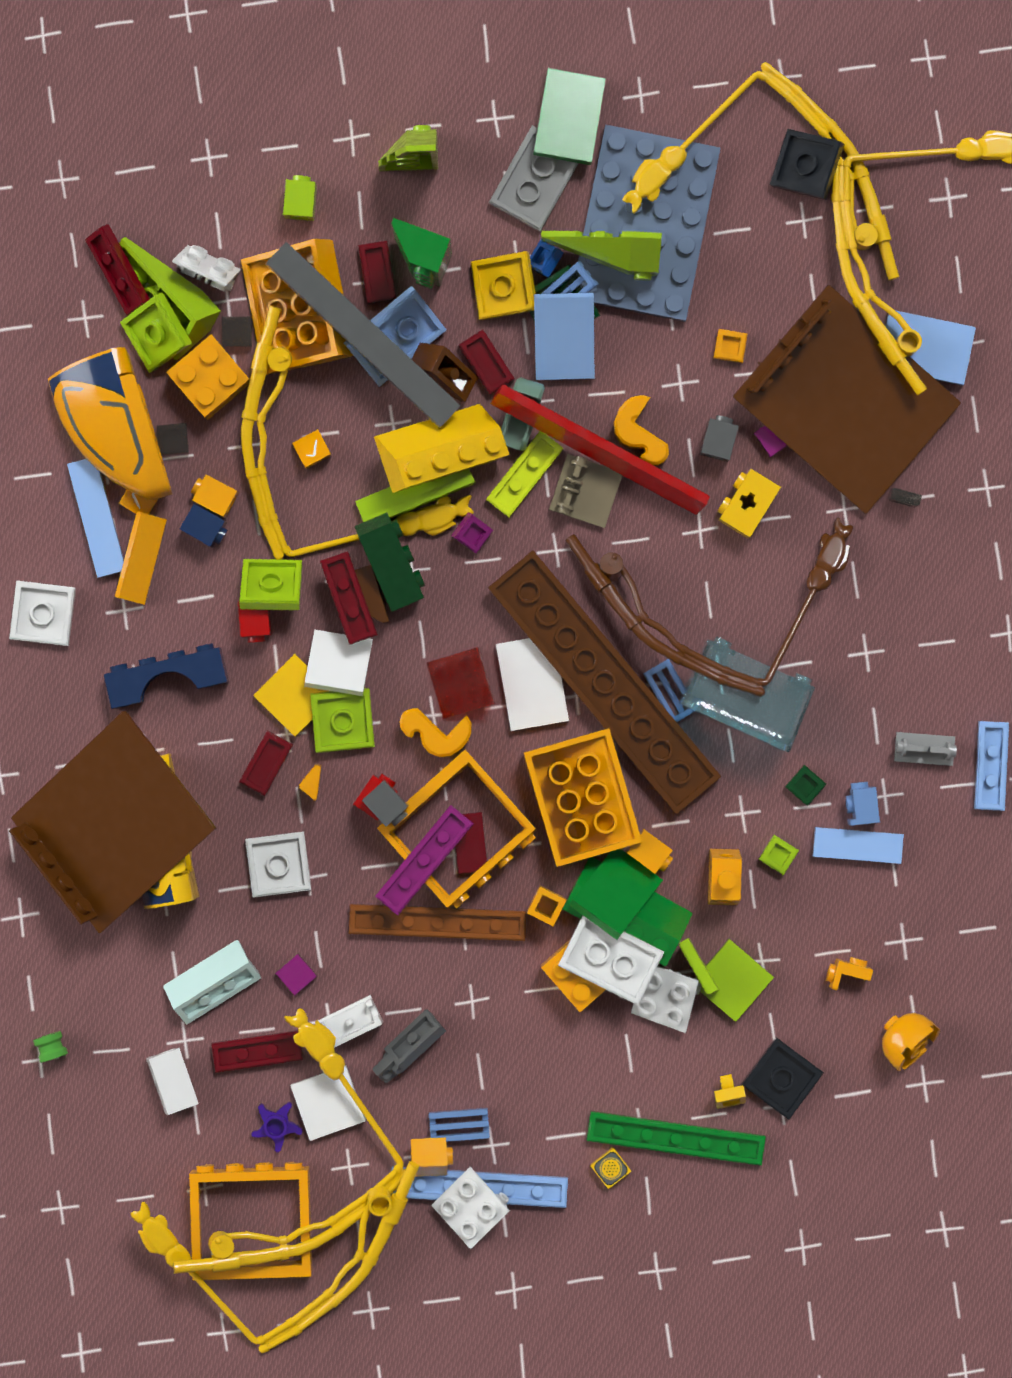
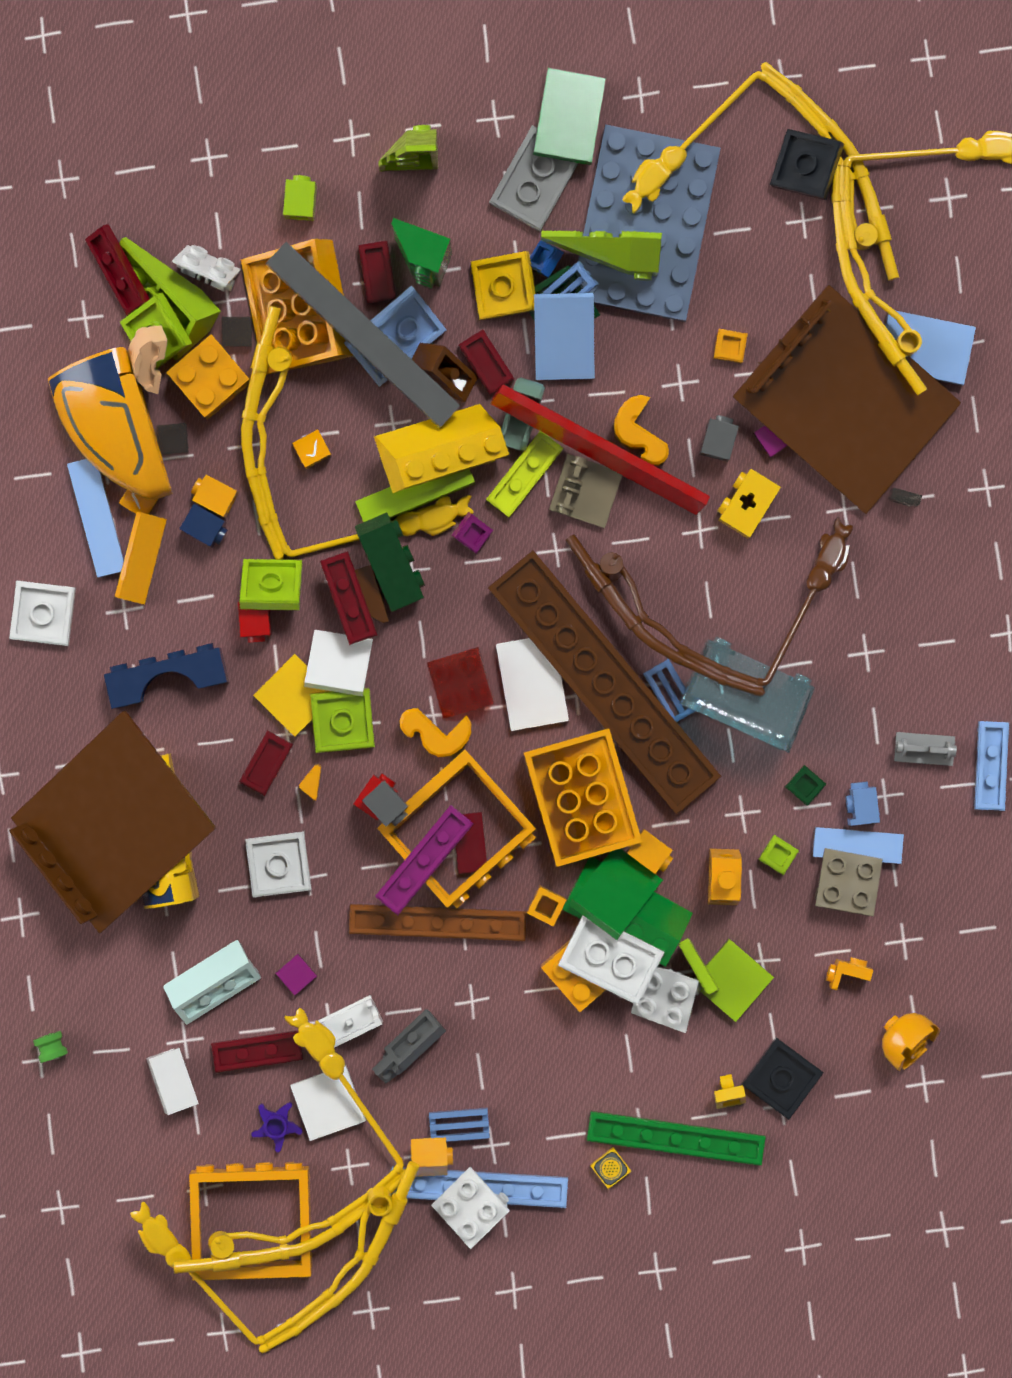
(143, 352): none -> light nougat cylinder
(848, 882): none -> dark tan hinge

